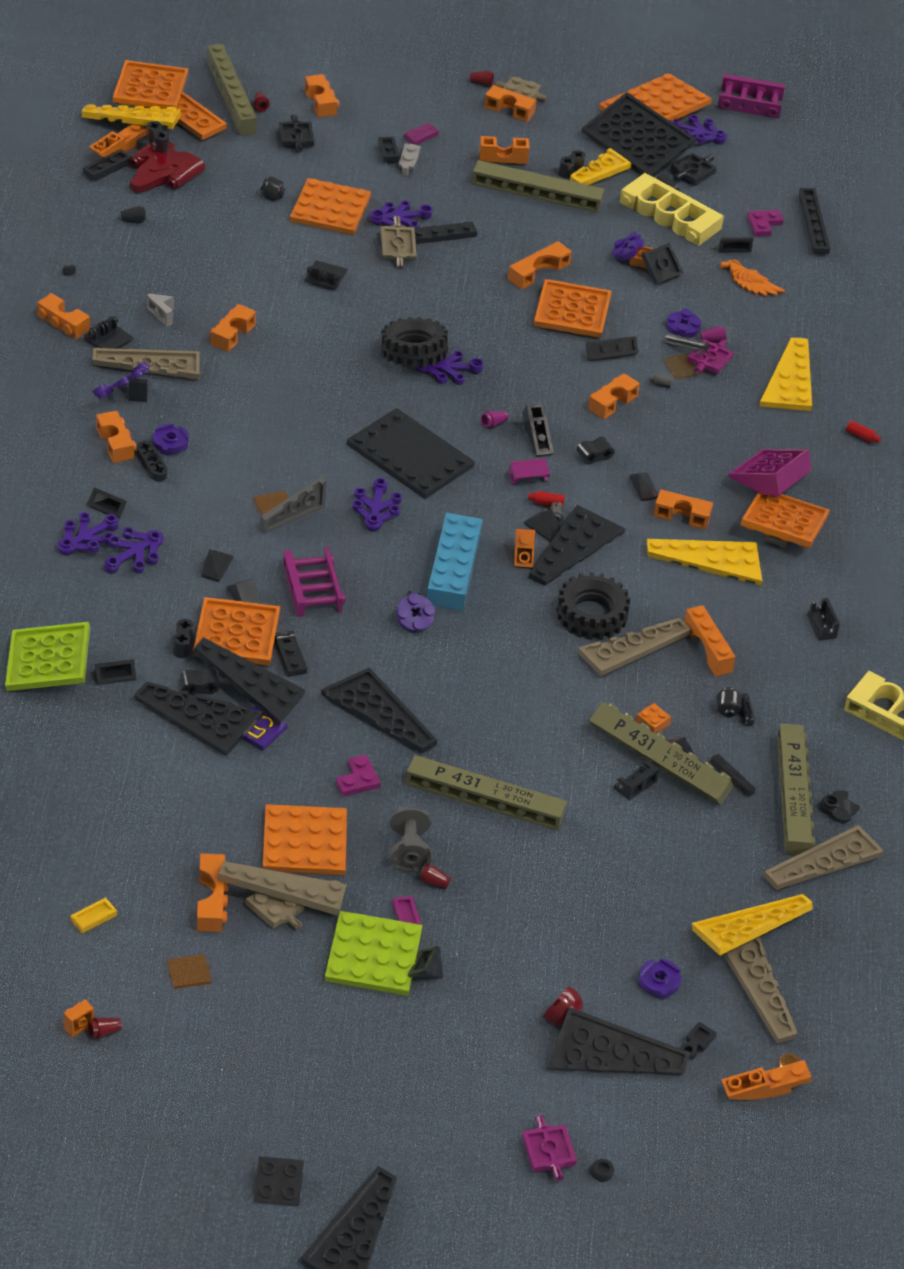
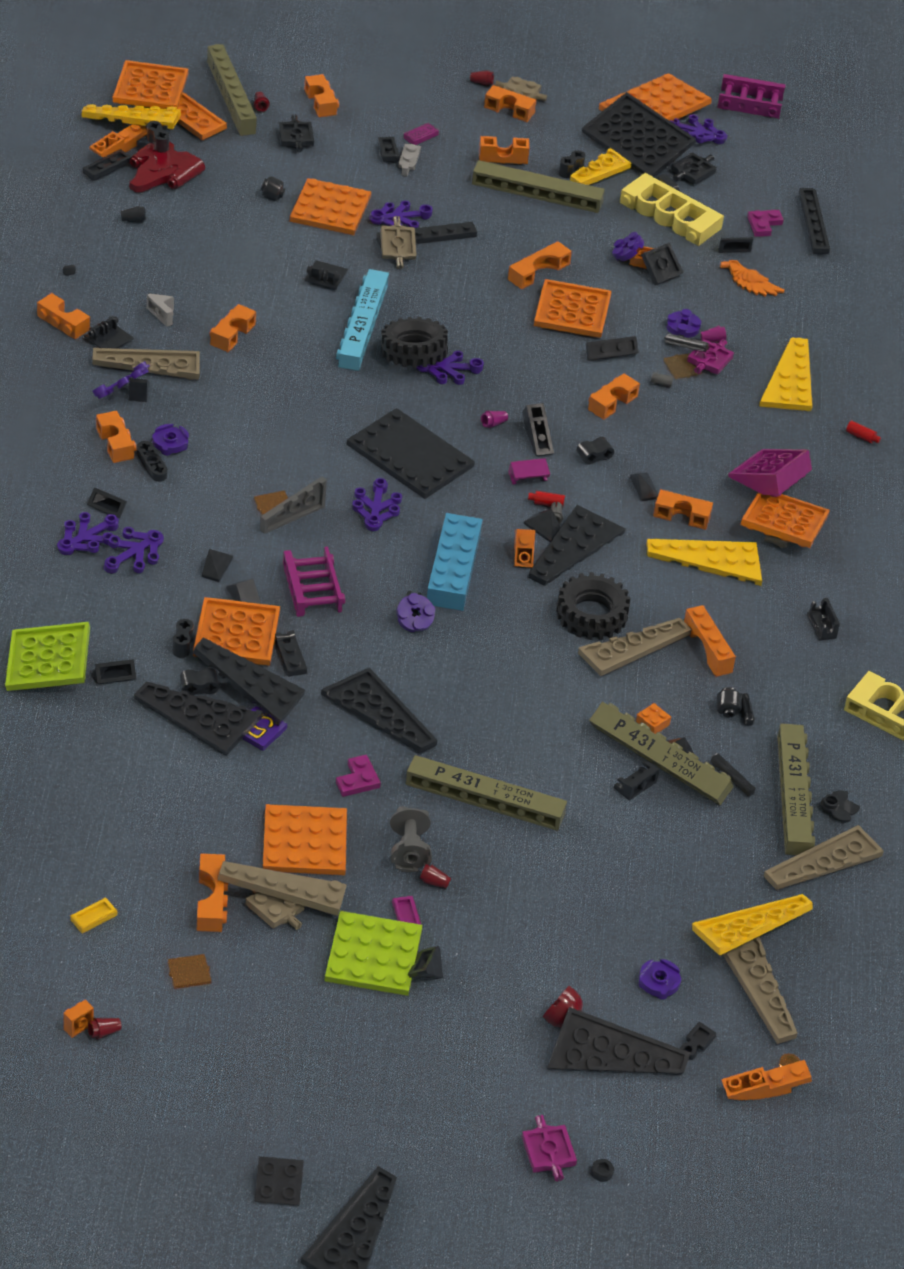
(362, 320): none -> medium azure brick

